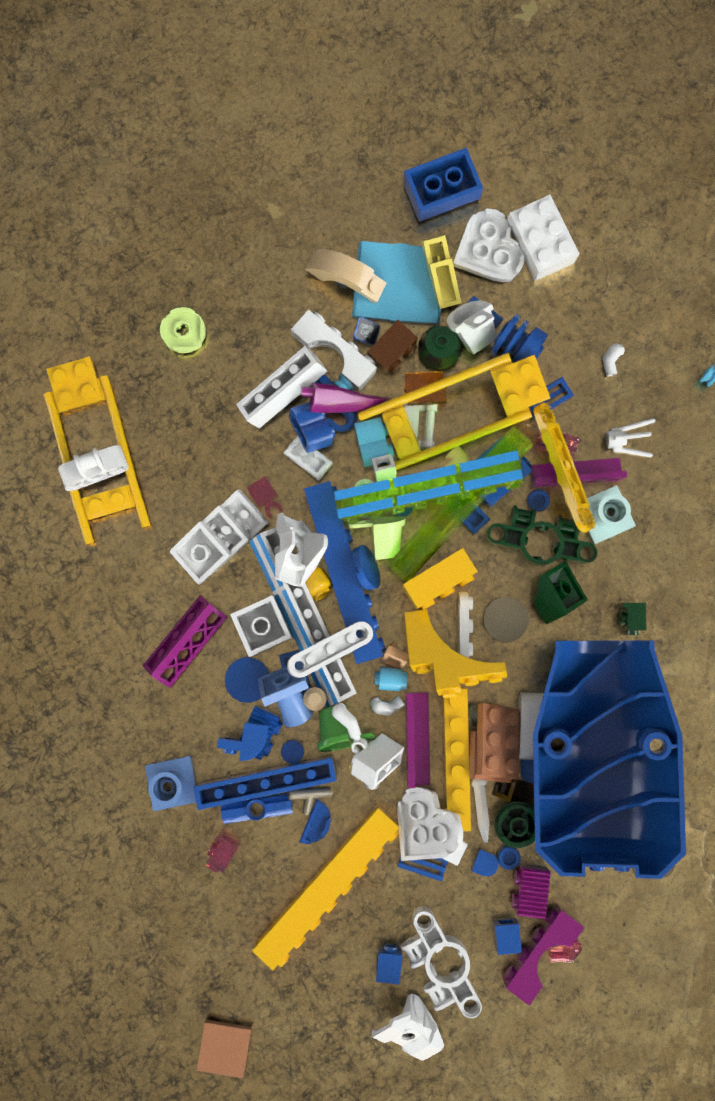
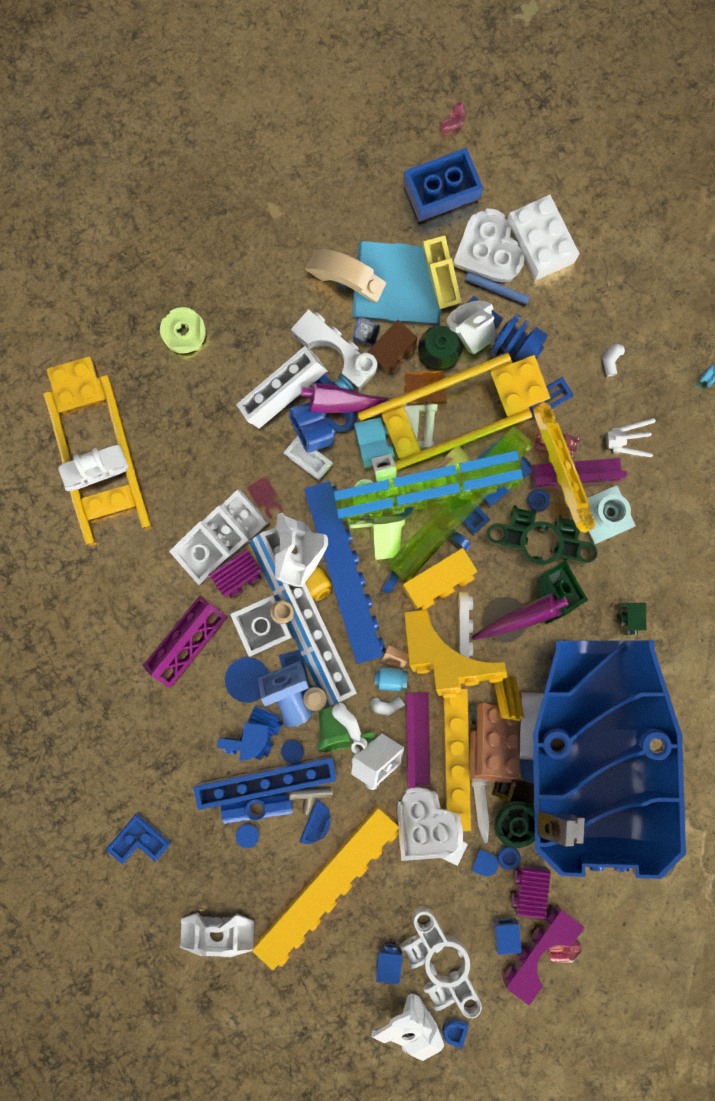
(138, 834): none -> blue tile
(178, 773): medium blue plant -> none
(221, 853): clear pink brick -> none
(224, 1048): nougat tile -> none
(236, 574): none -> magenta brick
(237, 936): none -> white piece
(247, 835): none -> blue tile
(281, 612): none -> tan plate
(329, 649): white plate -> none
(365, 365): none -> white tile
(367, 566): blue tile -> none
(390, 582): none -> blue tile
(438, 876): blue tile -> none
(455, 1032): none -> blue tile
(456, 119): none -> clear pink arm
(459, 541): none -> blue tile
(497, 288): none -> medium blue bar
(511, 697): none -> yellow tile
(525, 616): none -> magenta piece
(561, 828): none -> dark brown brick

